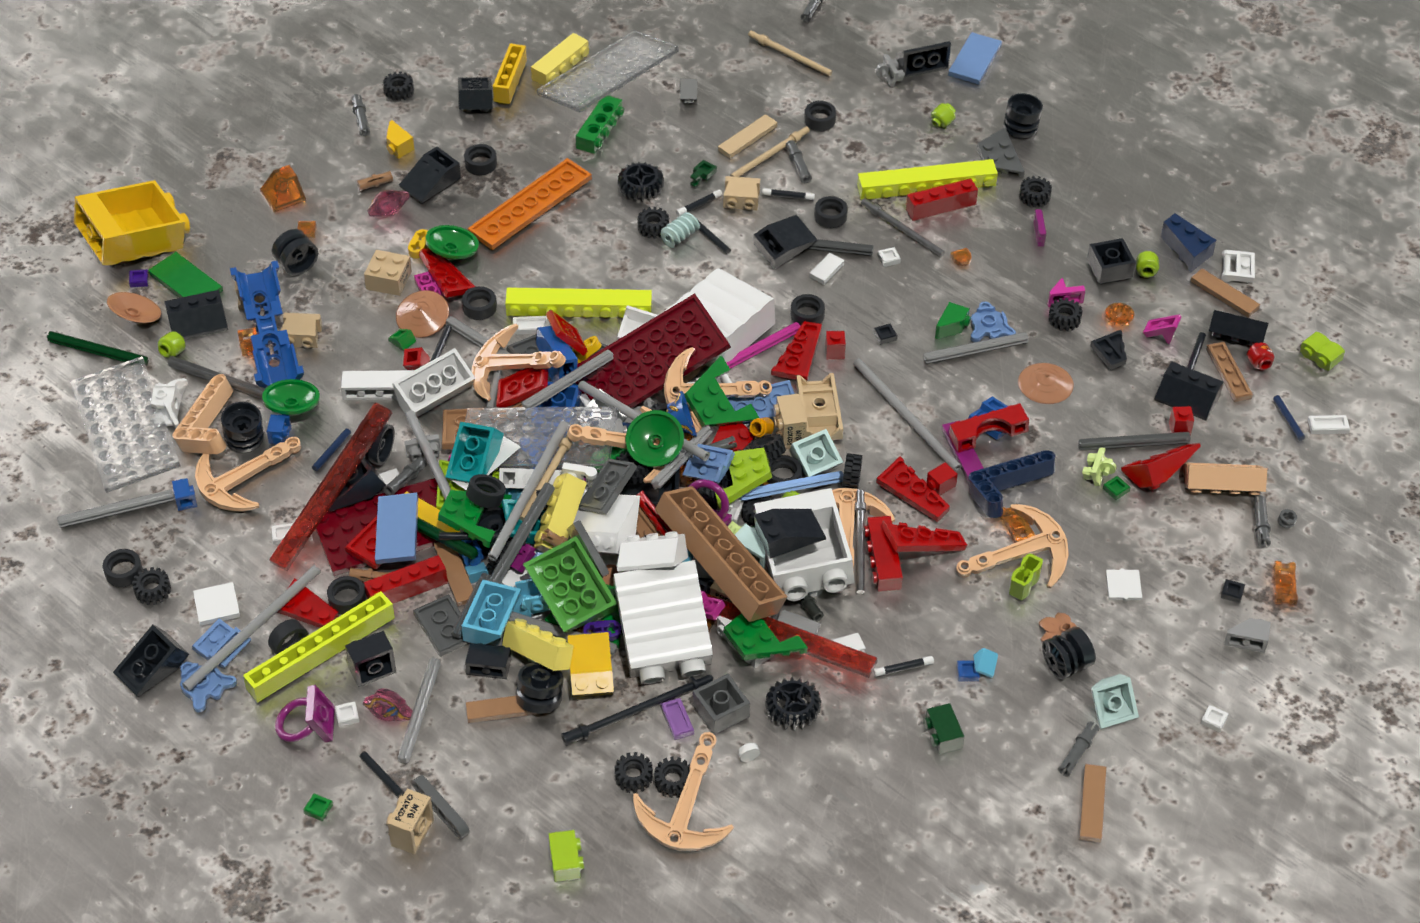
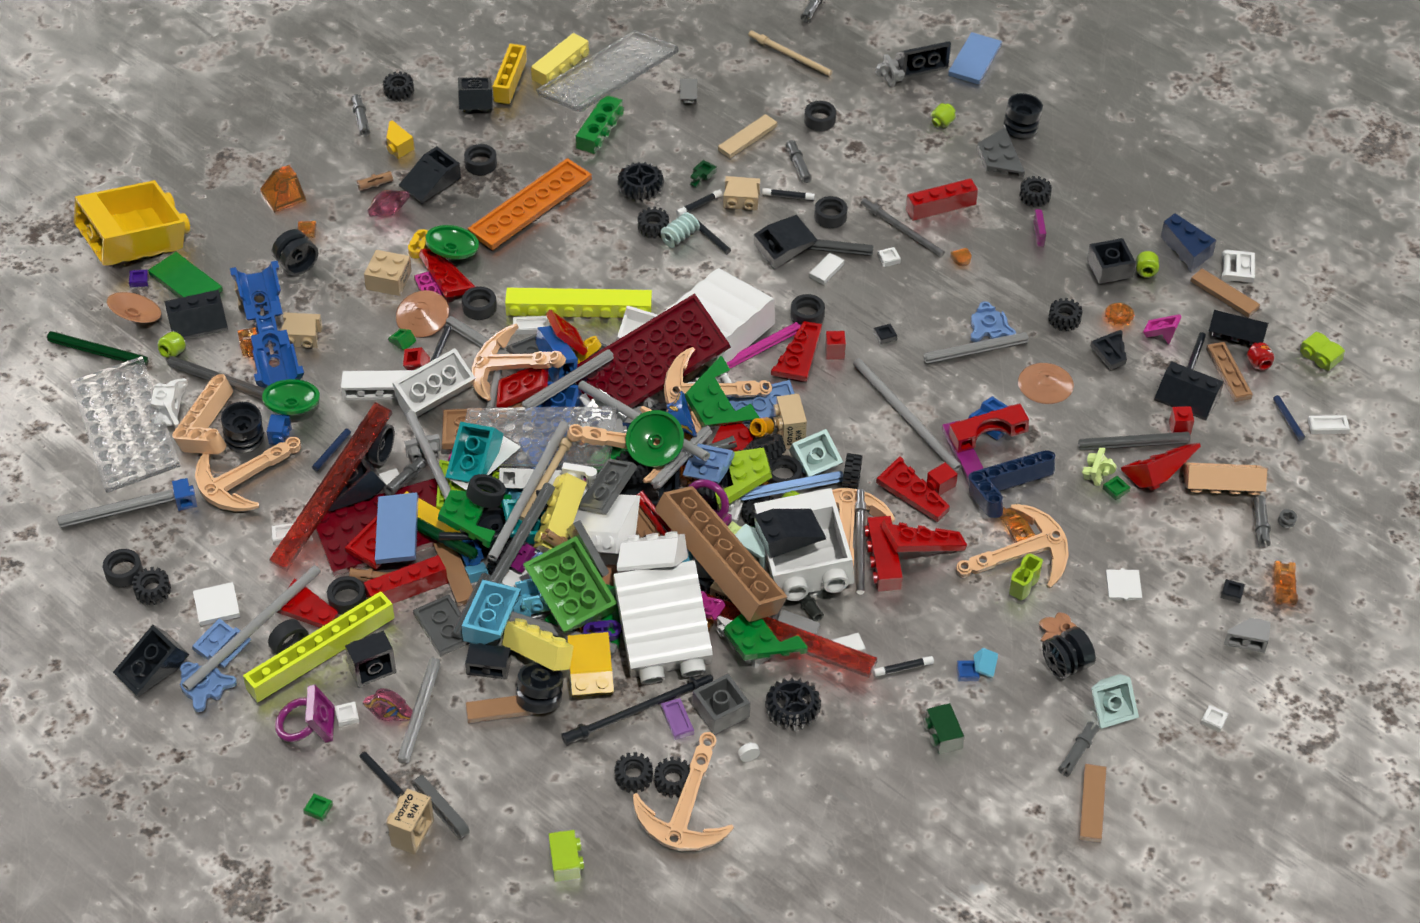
(795, 136): tan bar -> none
(823, 416): tan piece -> none
(911, 180): neon yellow brick -> none
(952, 321): green slope -> none
(1060, 290): dark pink slope -> none

